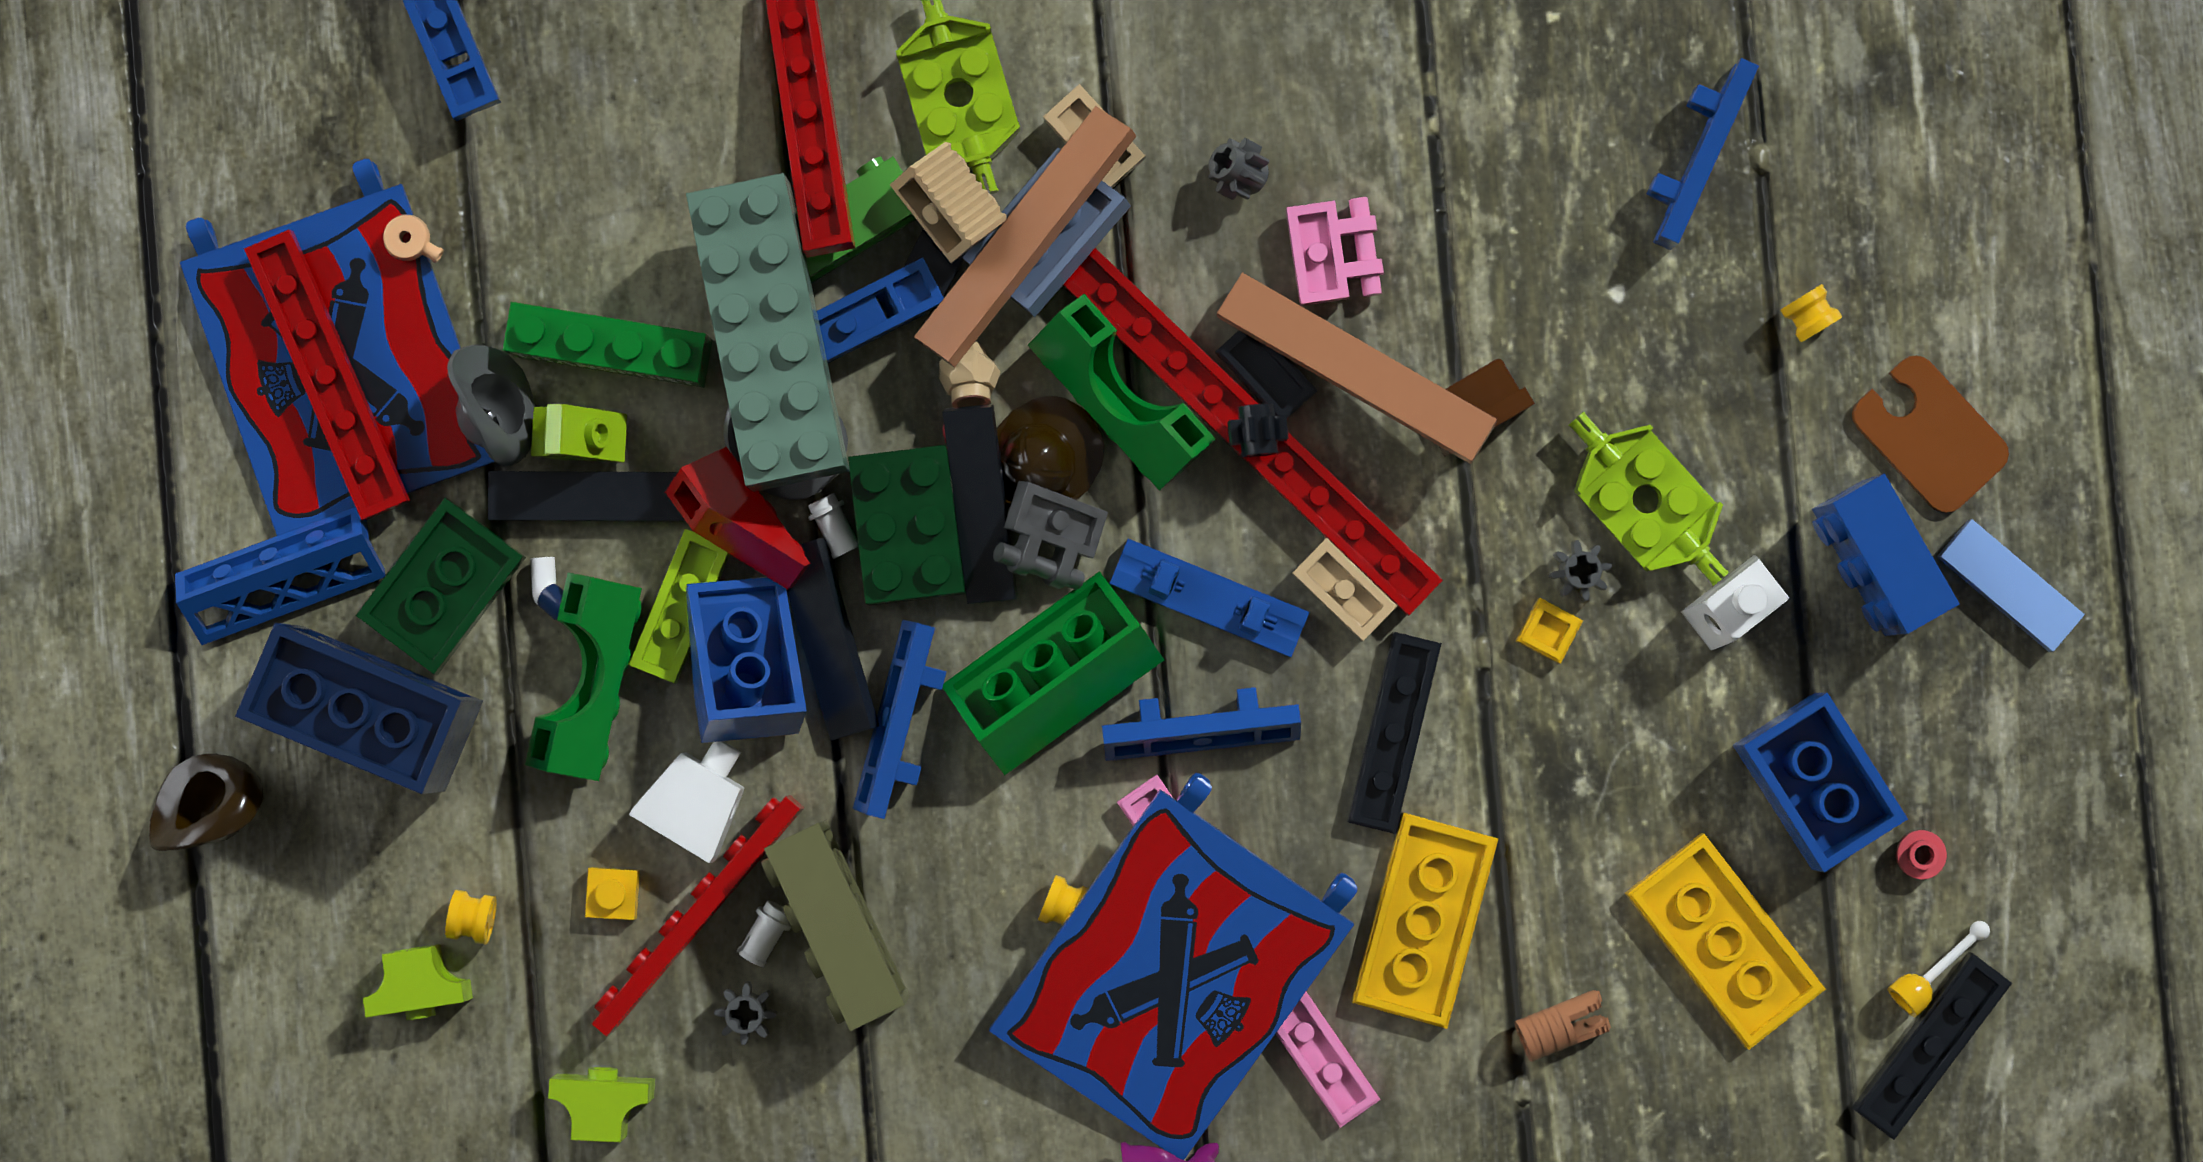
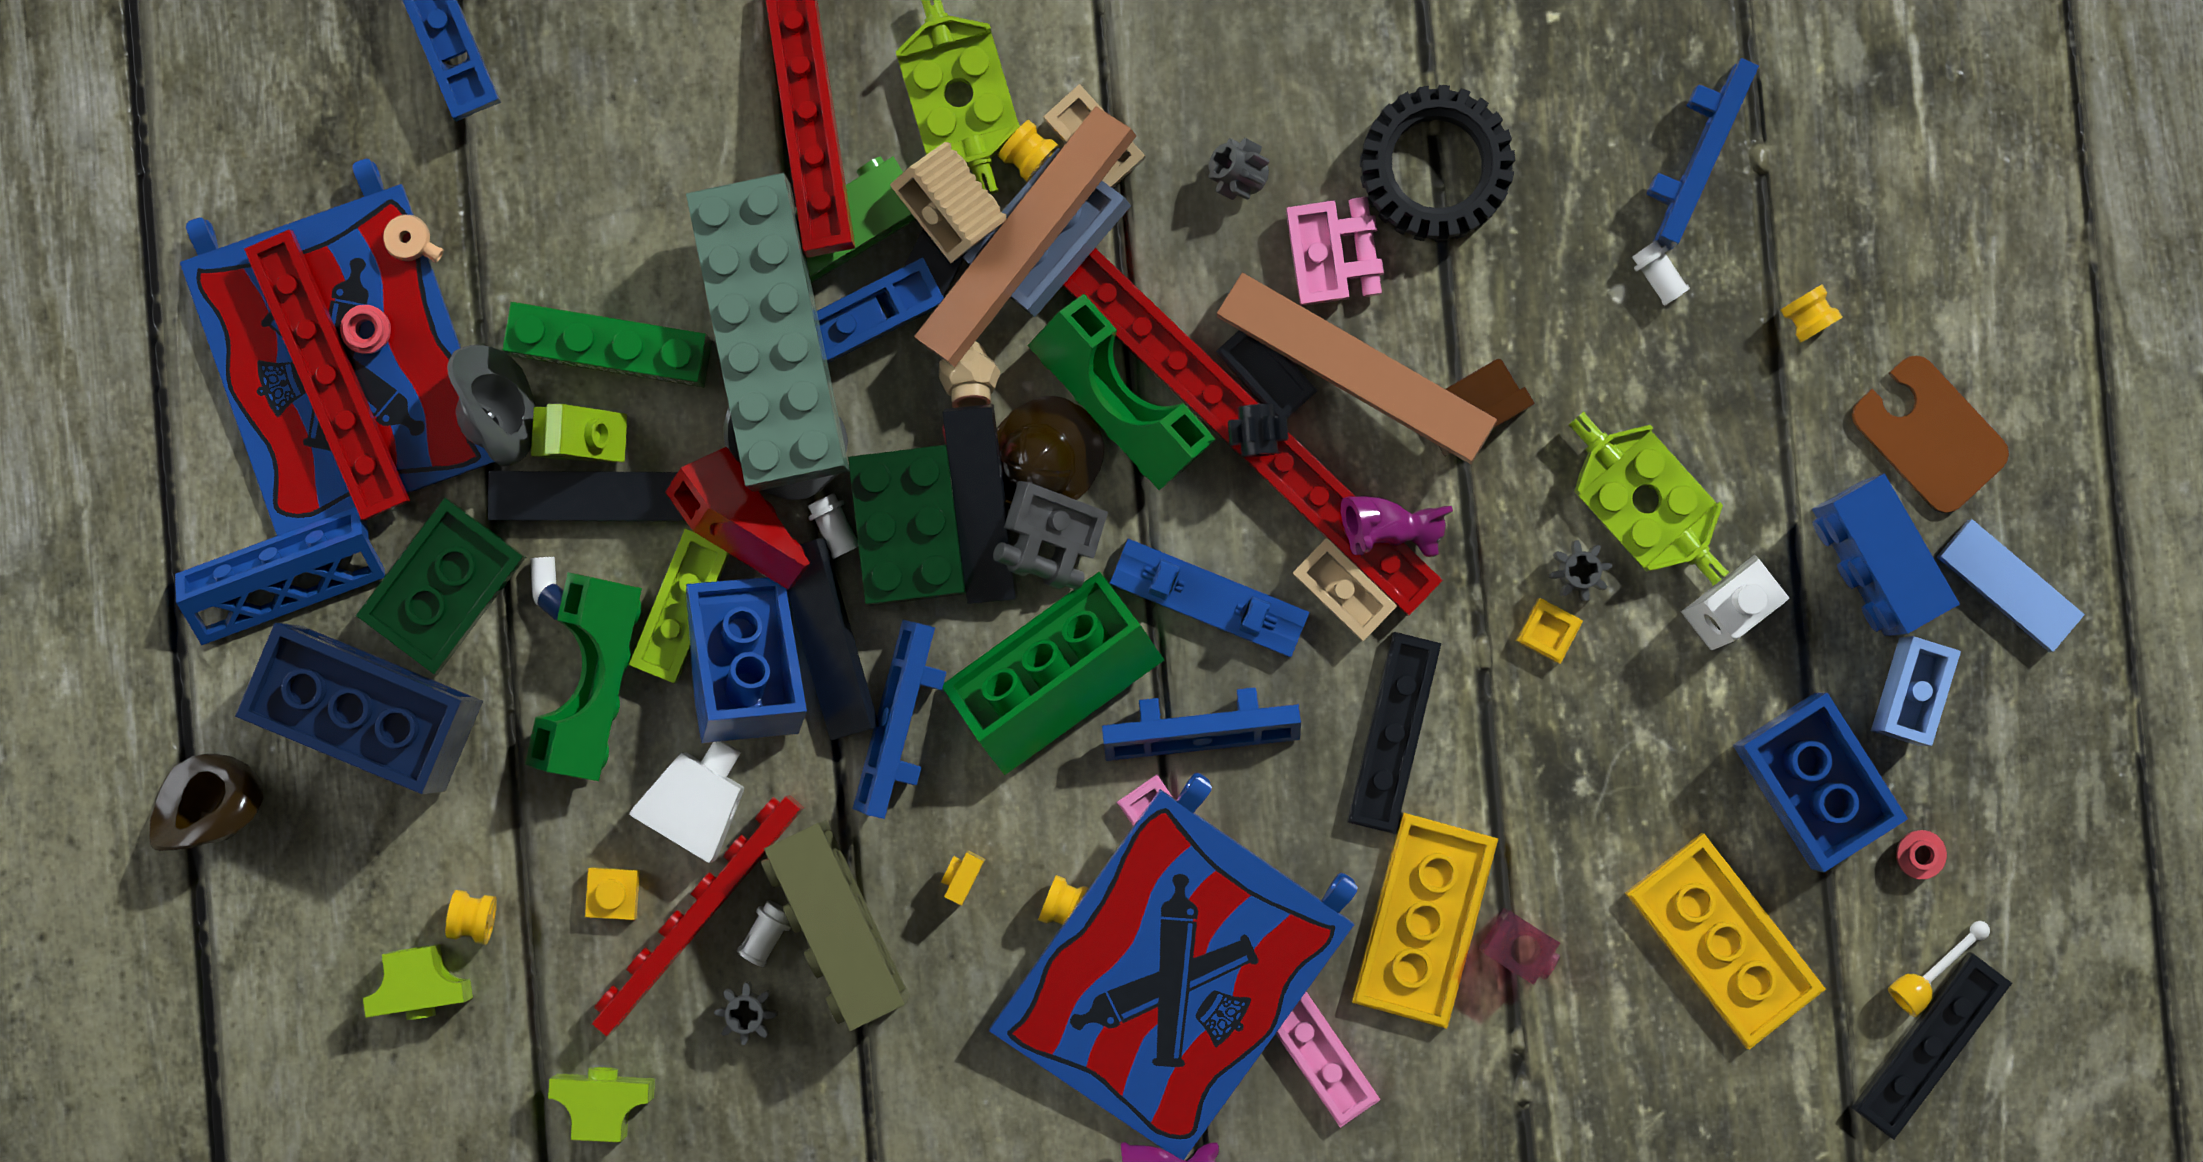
(350, 329): none -> coral plate
(961, 876): none -> yellow plate
(1027, 150): none -> yellow wheel
(1379, 520): none -> magenta animal
(1459, 110): none -> black tyre
(1499, 941): none -> clear pink brick
(1552, 1027): nougat hinge -> none
(1660, 272): none -> white pin
(1915, 691): none -> light blue brick

